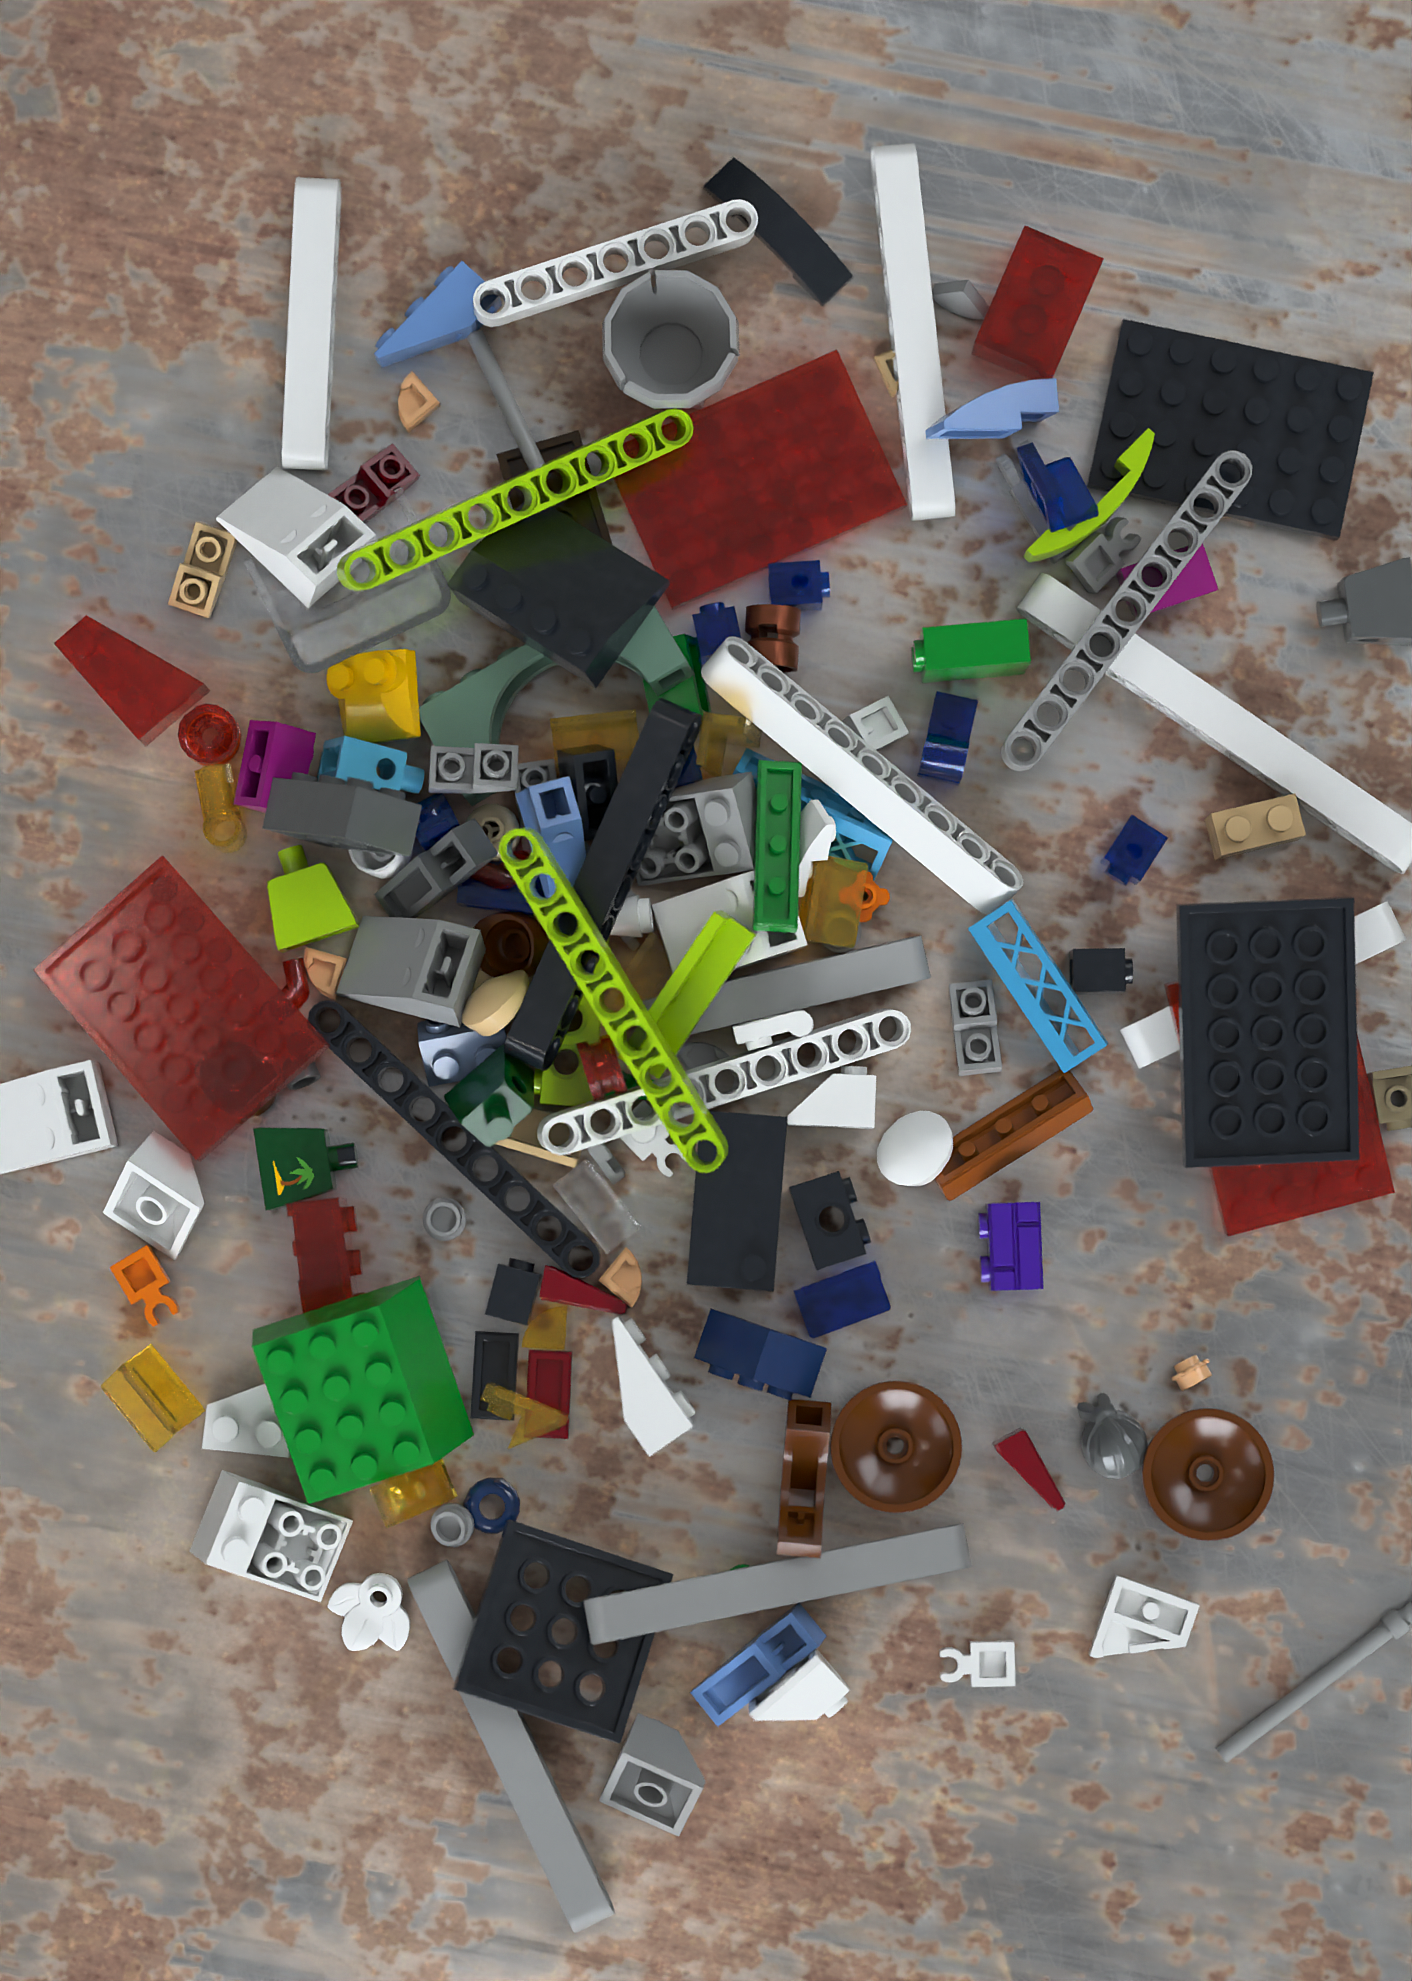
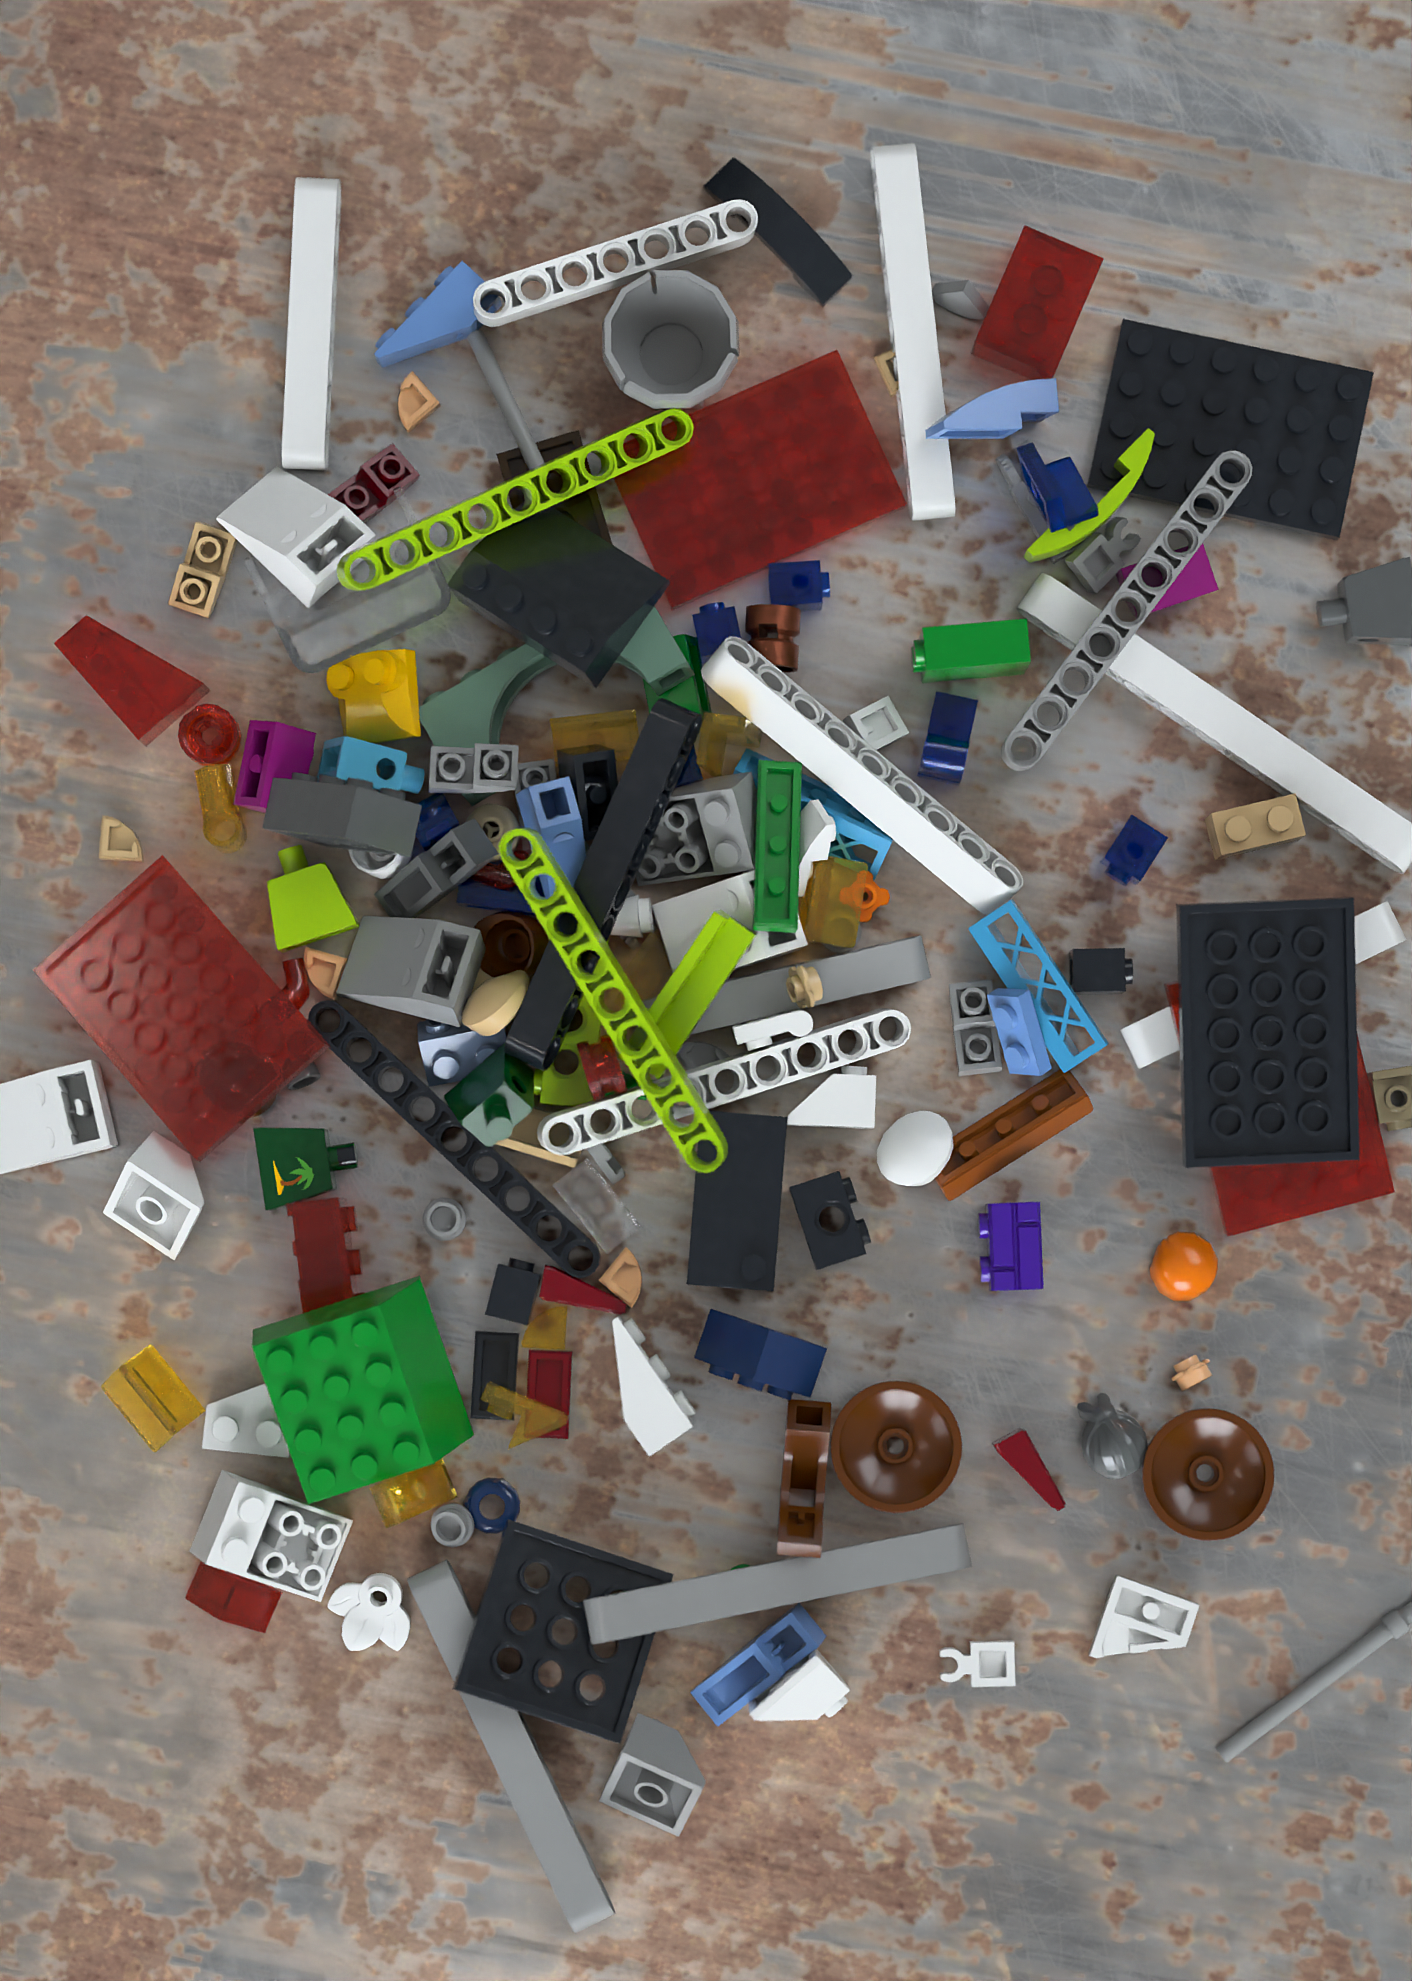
(119, 842): none -> tan tile
(142, 1278): orange plate -> none
(233, 1597): none -> clear red slope
(651, 1141): white plate -> none
(804, 986): none -> tan plate
(842, 1299): clear blue panel -> none
(1019, 1031): none -> medium blue plate
(1183, 1266): none -> orange hair

